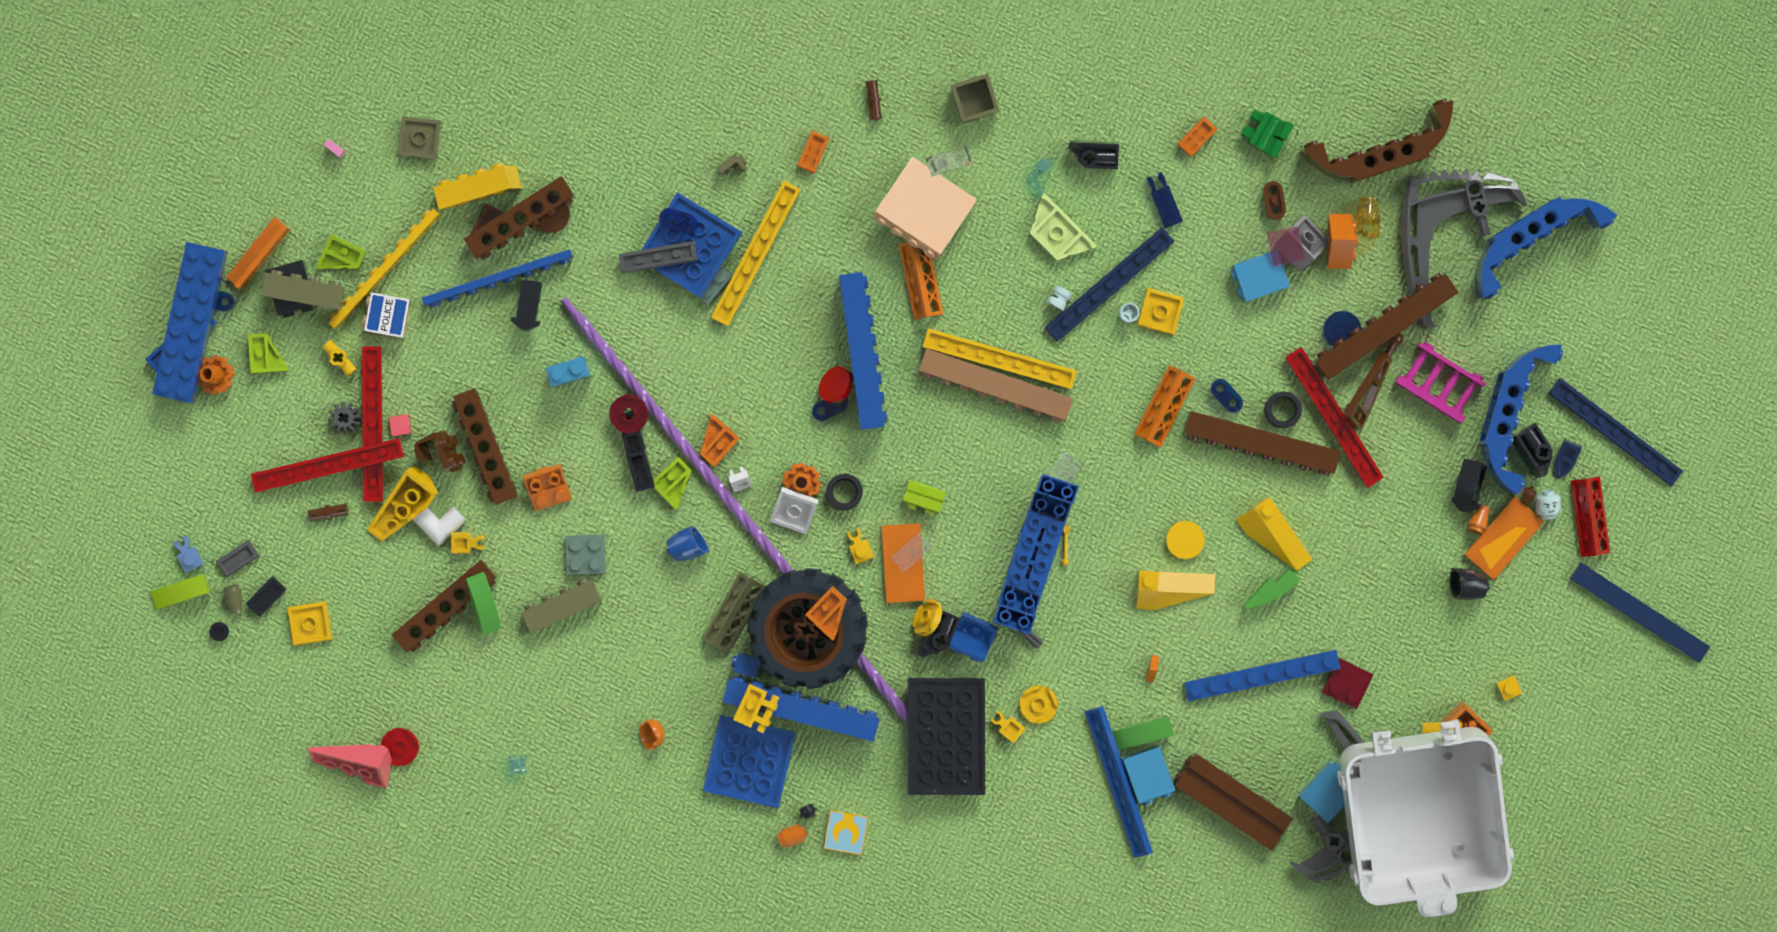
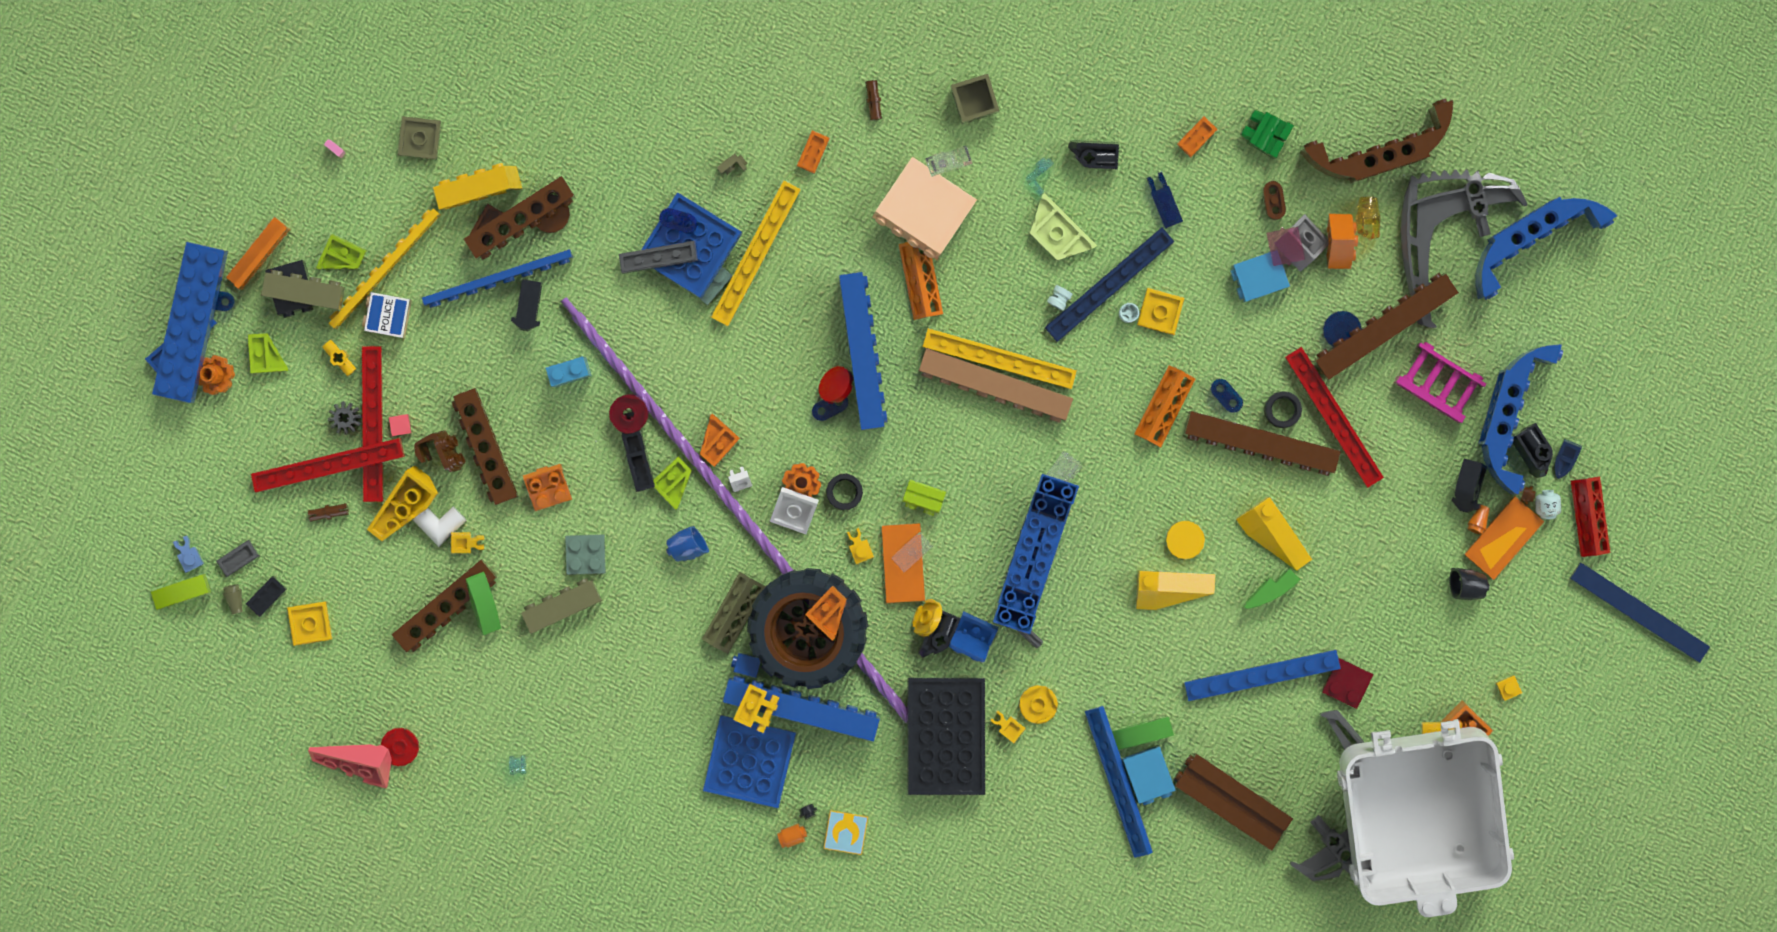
(219, 631): black plate -> none
(651, 734): orange hair -> none
(1065, 561): yellow hinge -> none
(1152, 670): orange tile -> none
(1324, 792): dark azure brick -> none
(1355, 411): reddish brown plate -> none
(1615, 432): dark blue tile -> none

